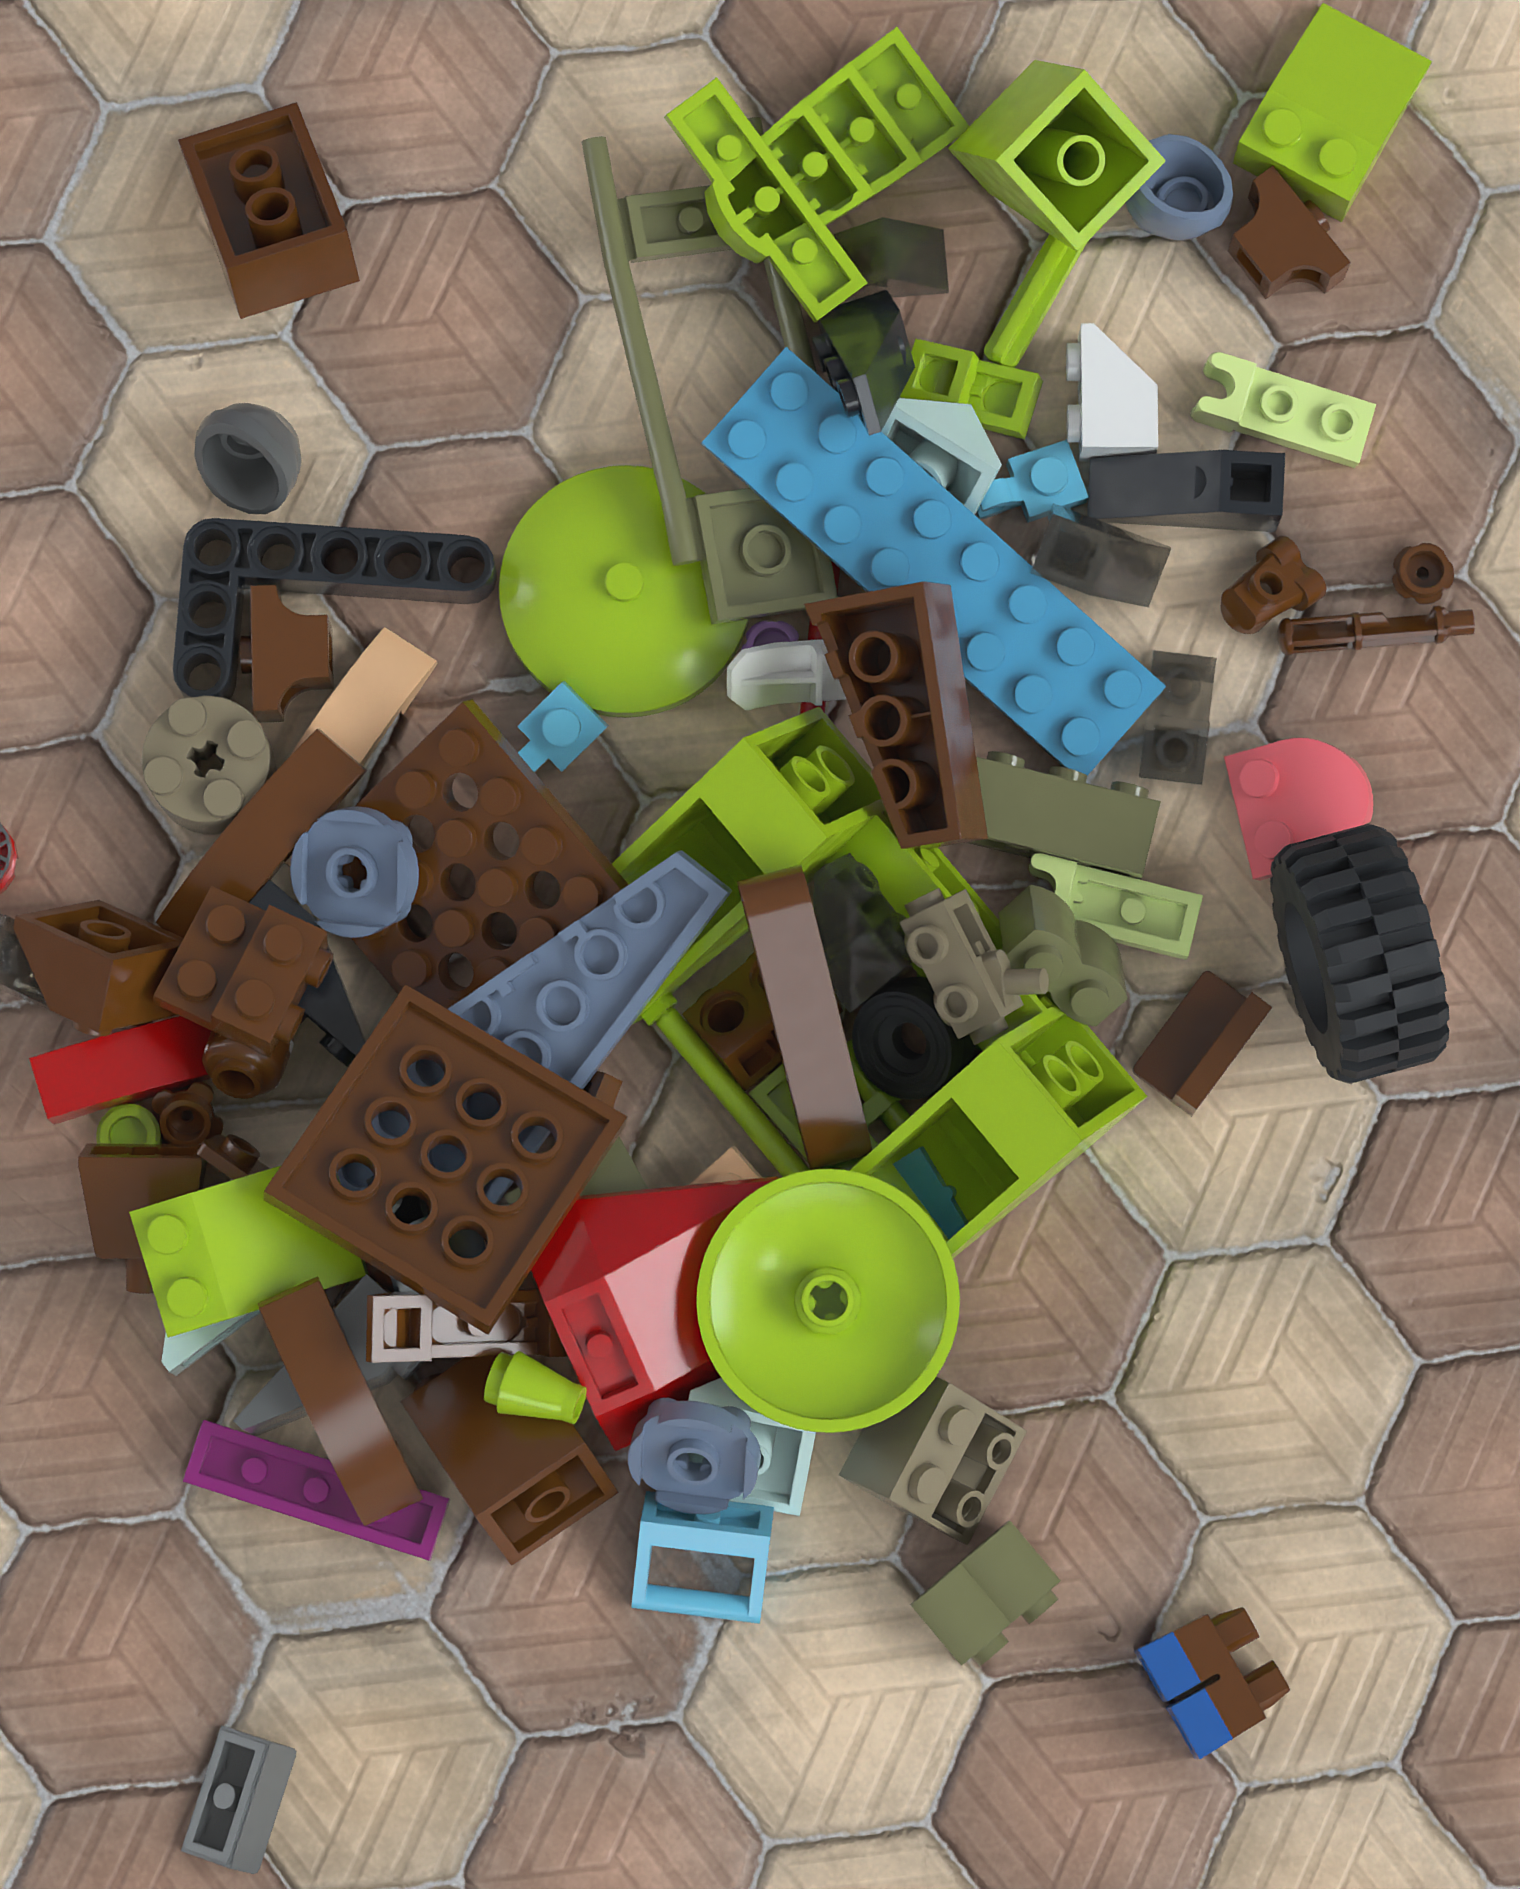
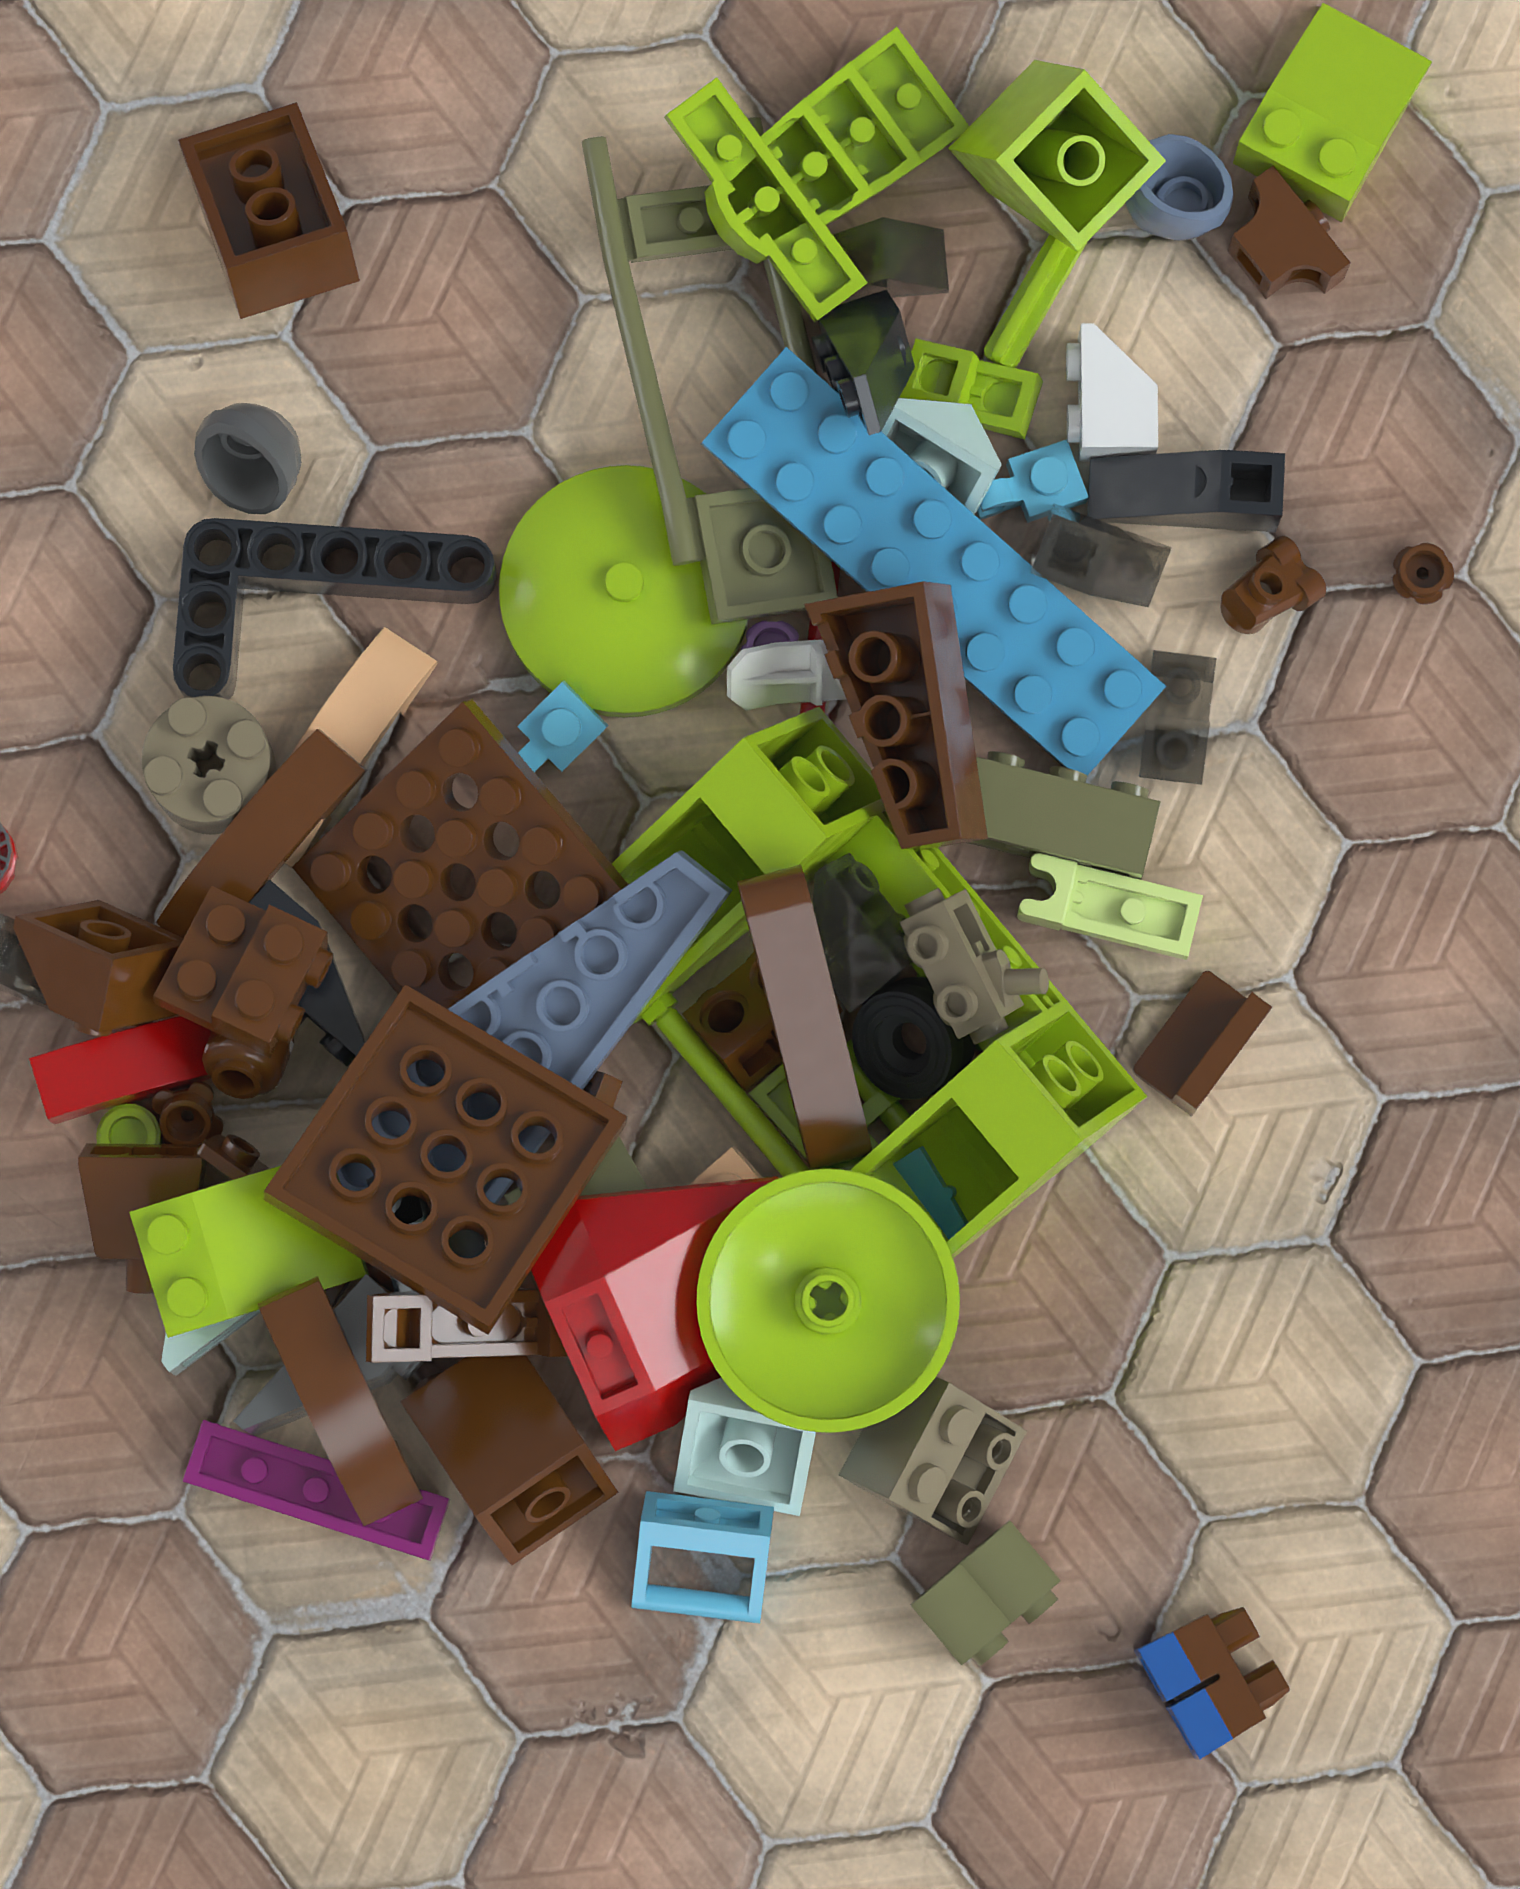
(239, 1800): dark grey slope -> none
(284, 653): reddish brown brick -> none
(390, 865): sand blue plate -> none
(531, 1389): lime cone -> none
(683, 1427): sand blue plate -> none
(1078, 956): olive brick -> none
(1285, 410): yellowish green plate -> none
(1294, 795): coral slope -> none
(1359, 953): black tyre -> none
(1371, 630): reddish brown piece -> none

